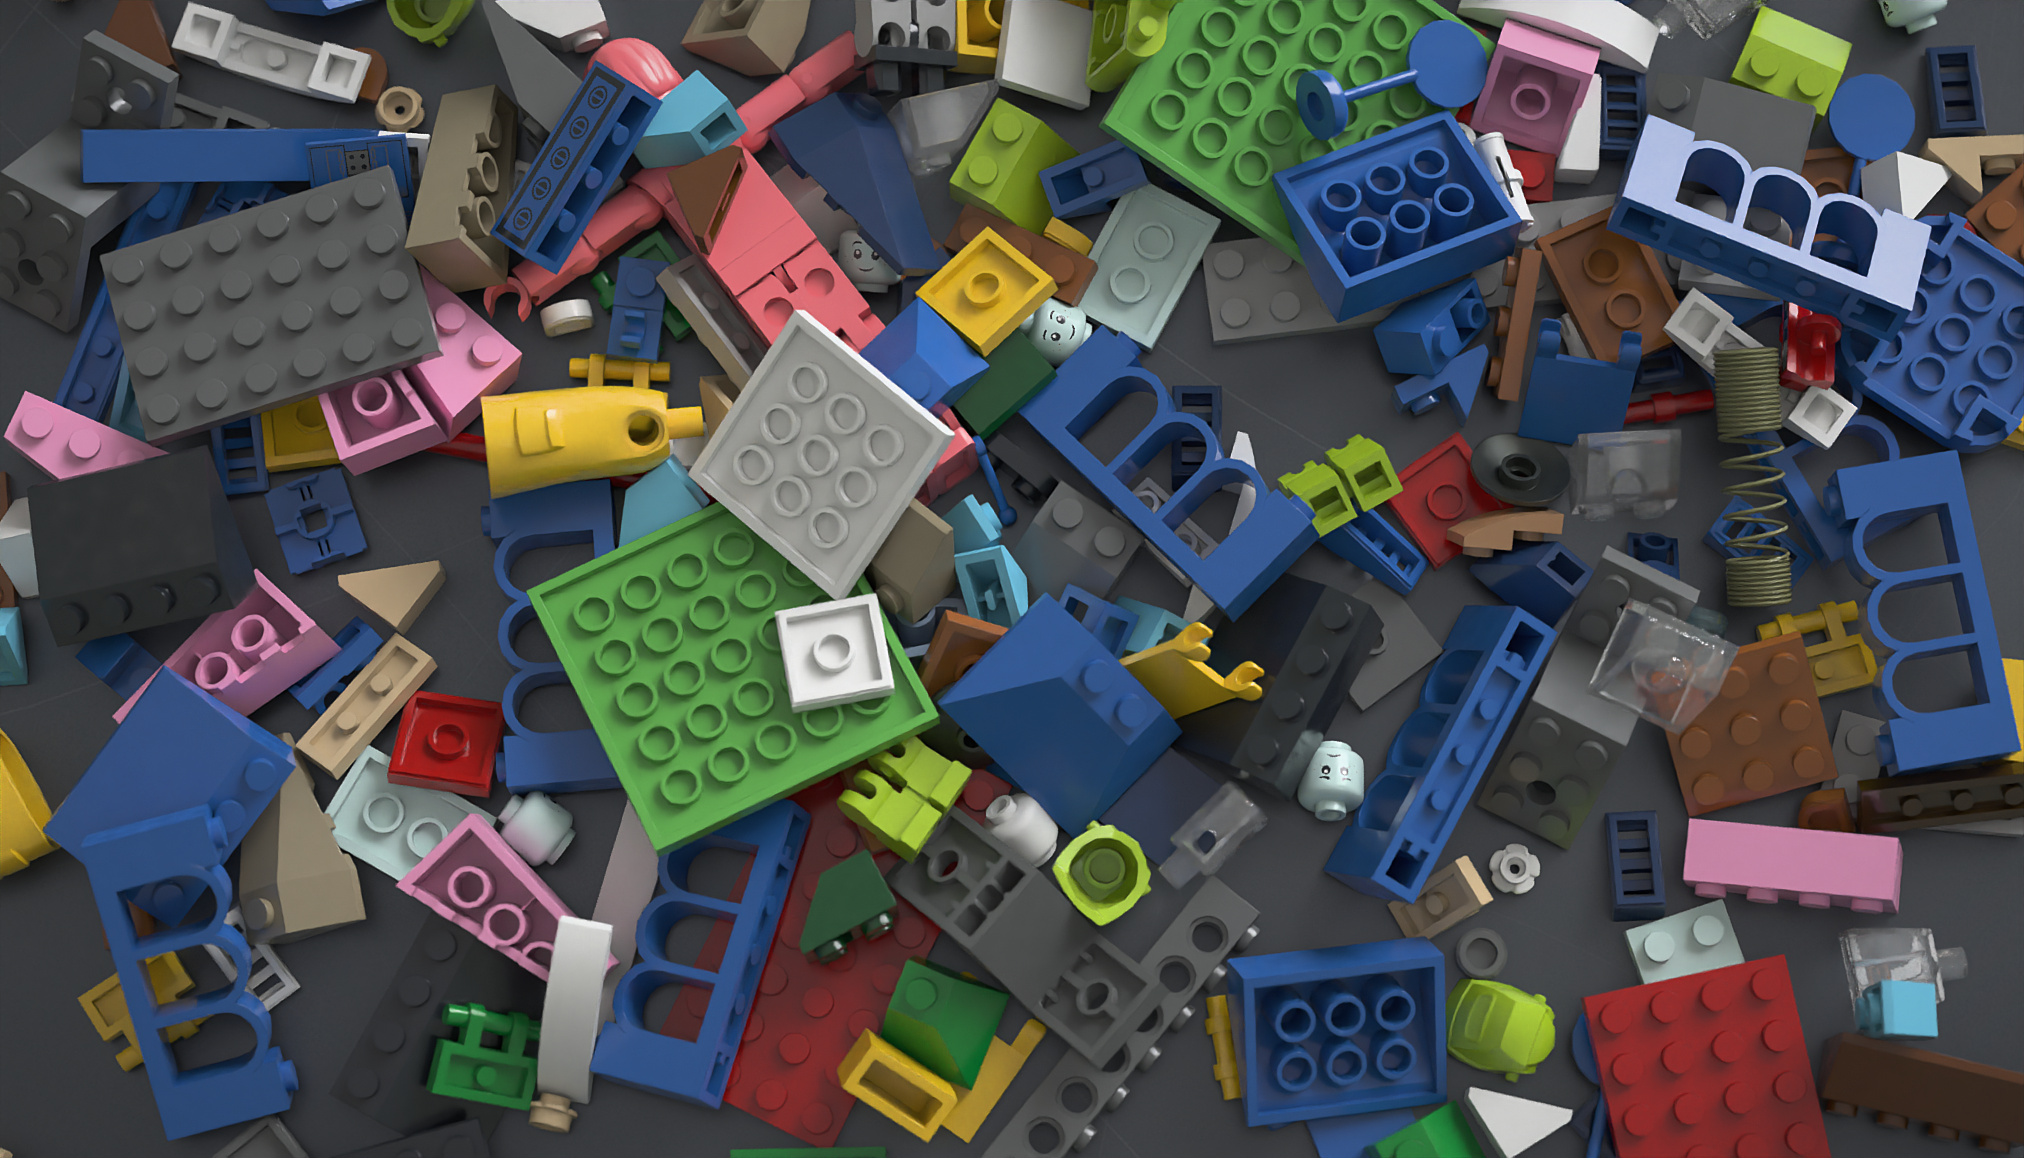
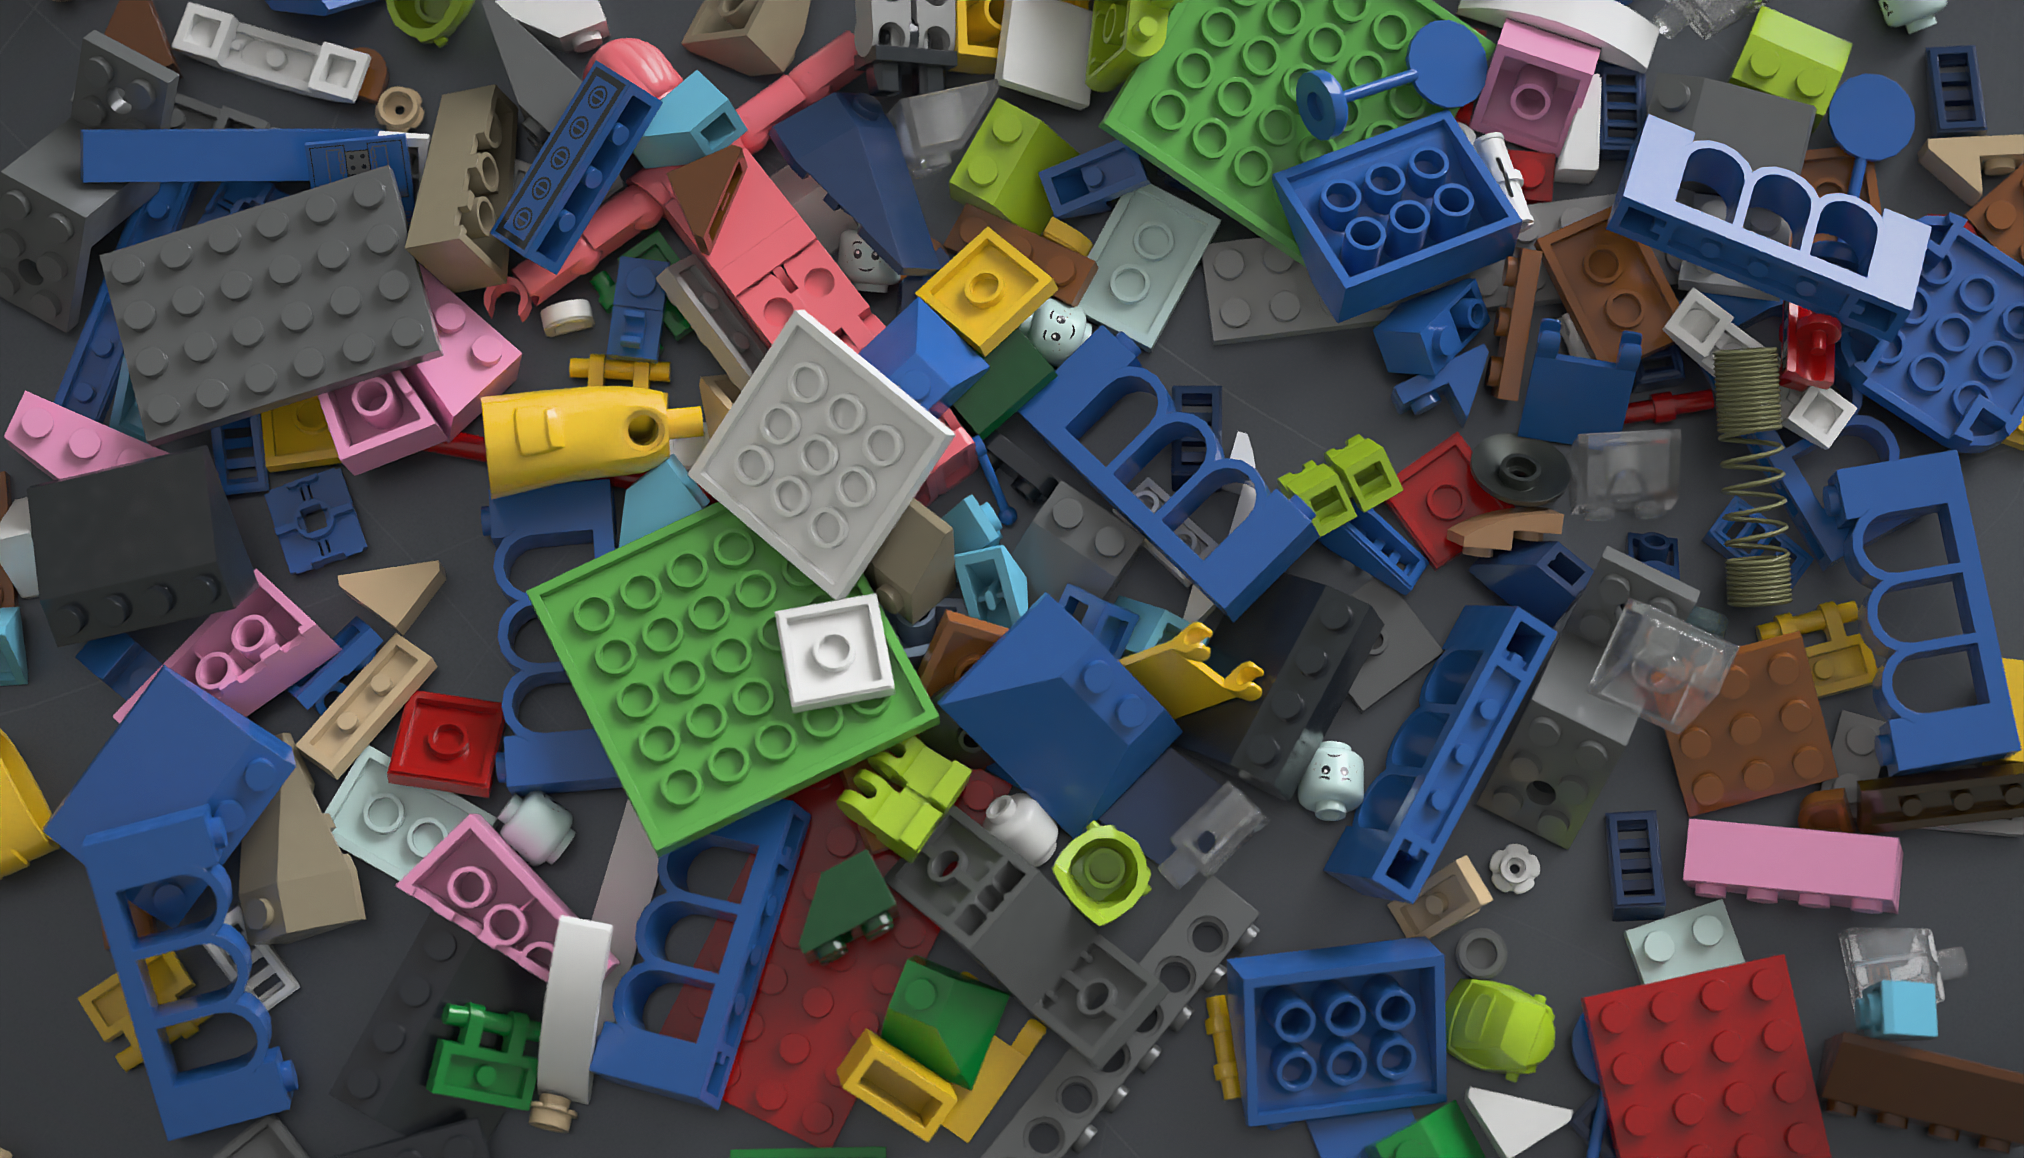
(1902, 183): white slope -> none

